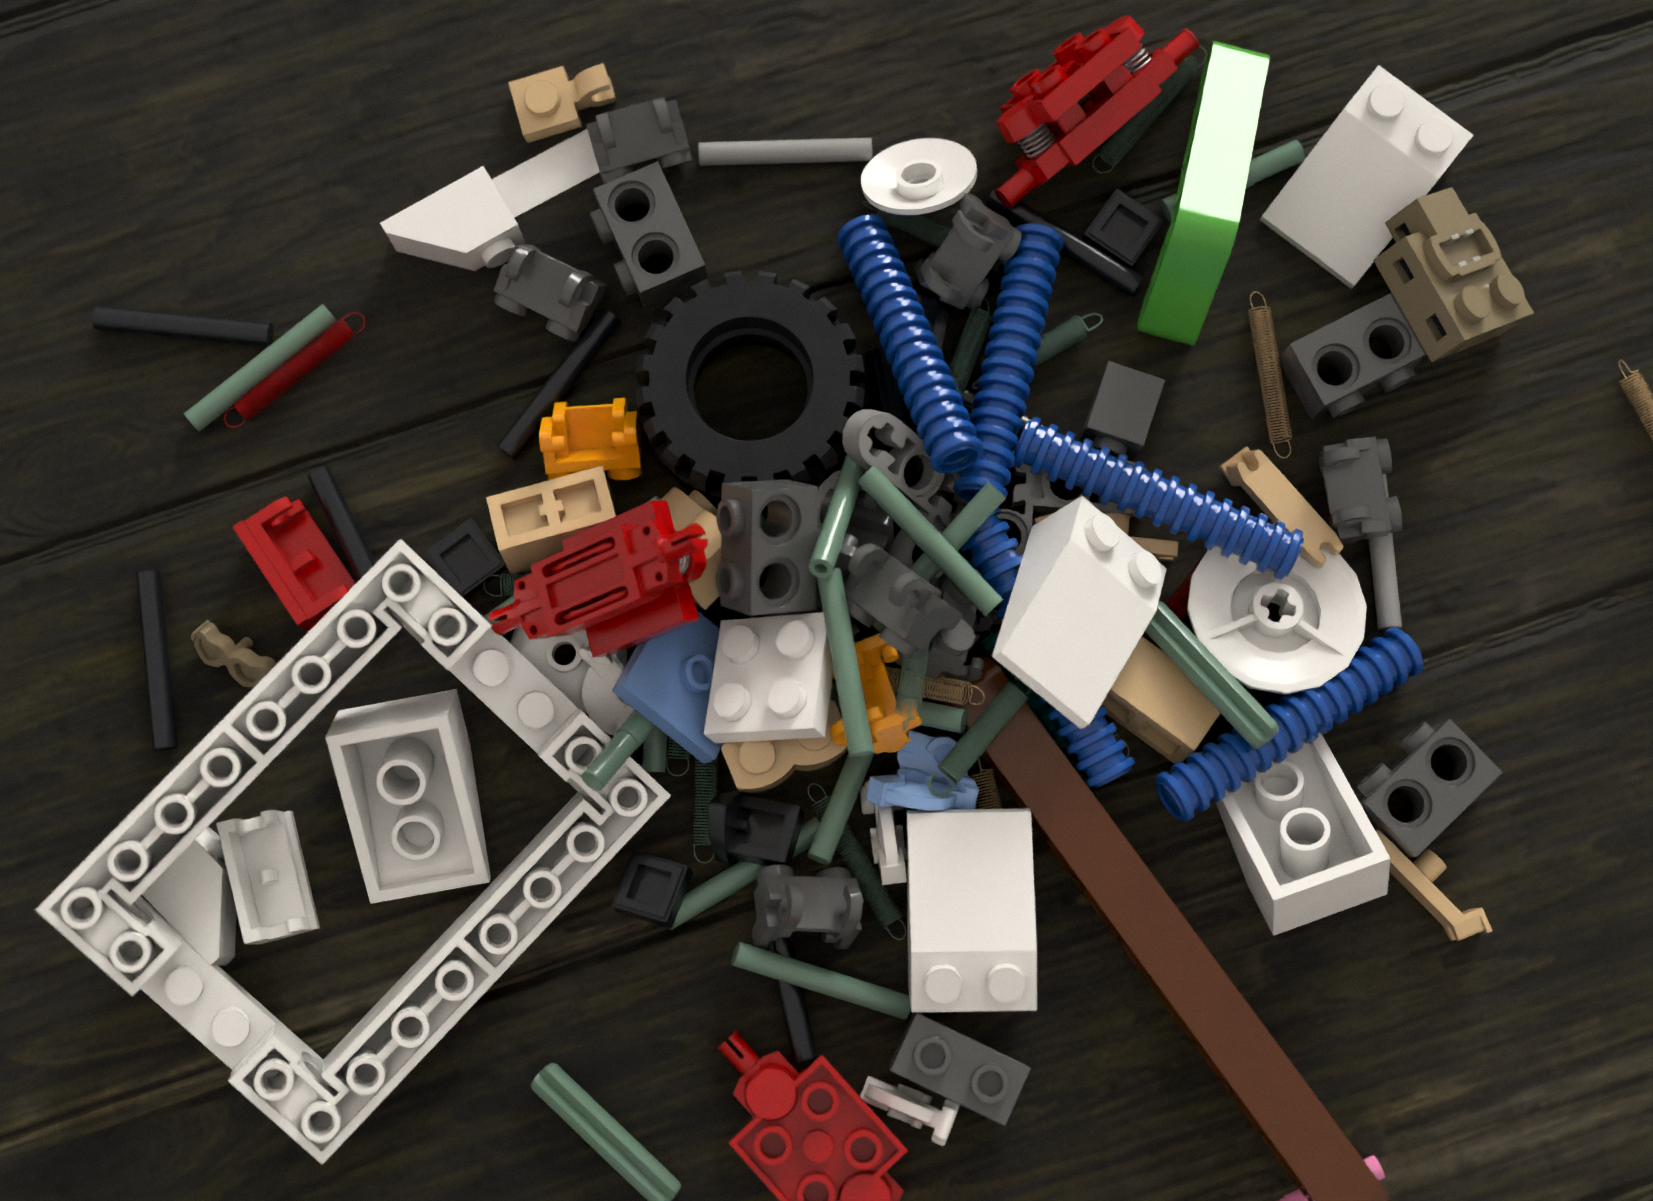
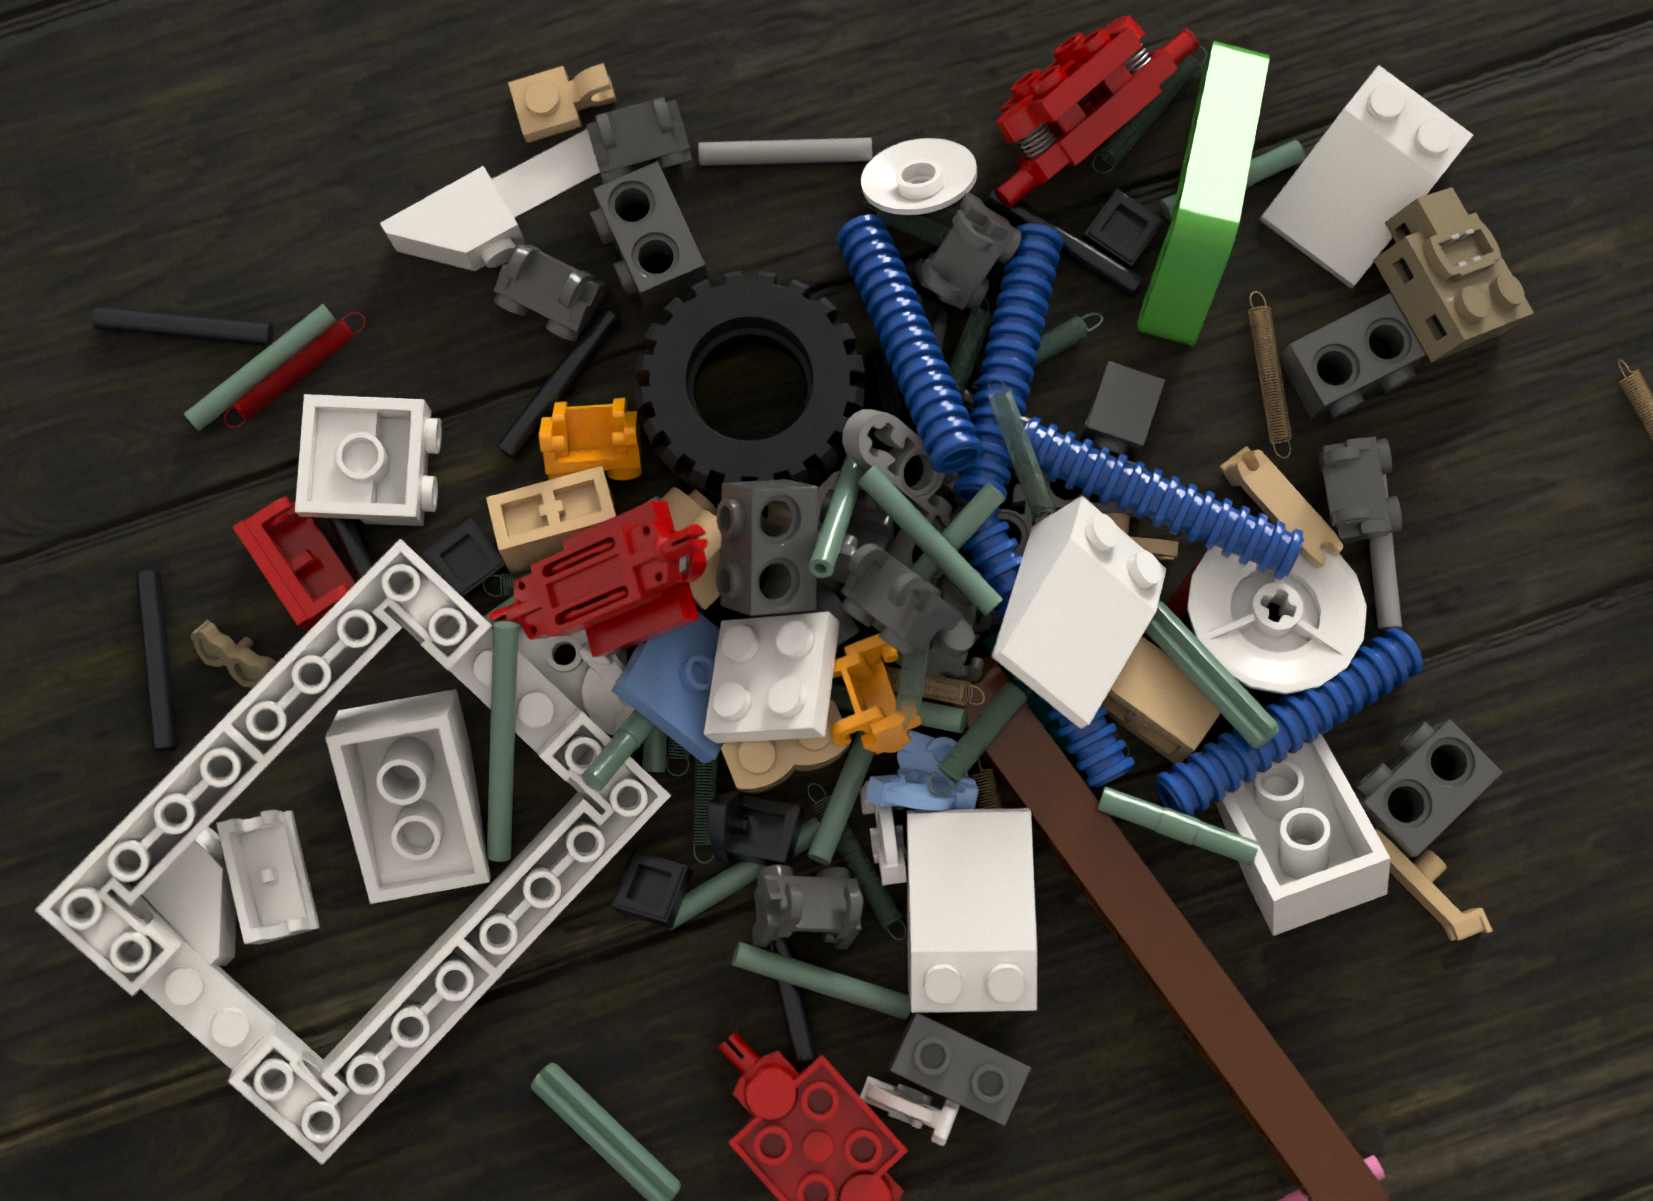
(367, 459): none -> white plate
(502, 740): none -> sand green bar
(845, 665): sand green bar -> none
(1000, 400): none -> sand green piece
(1178, 826): none -> sand green piece

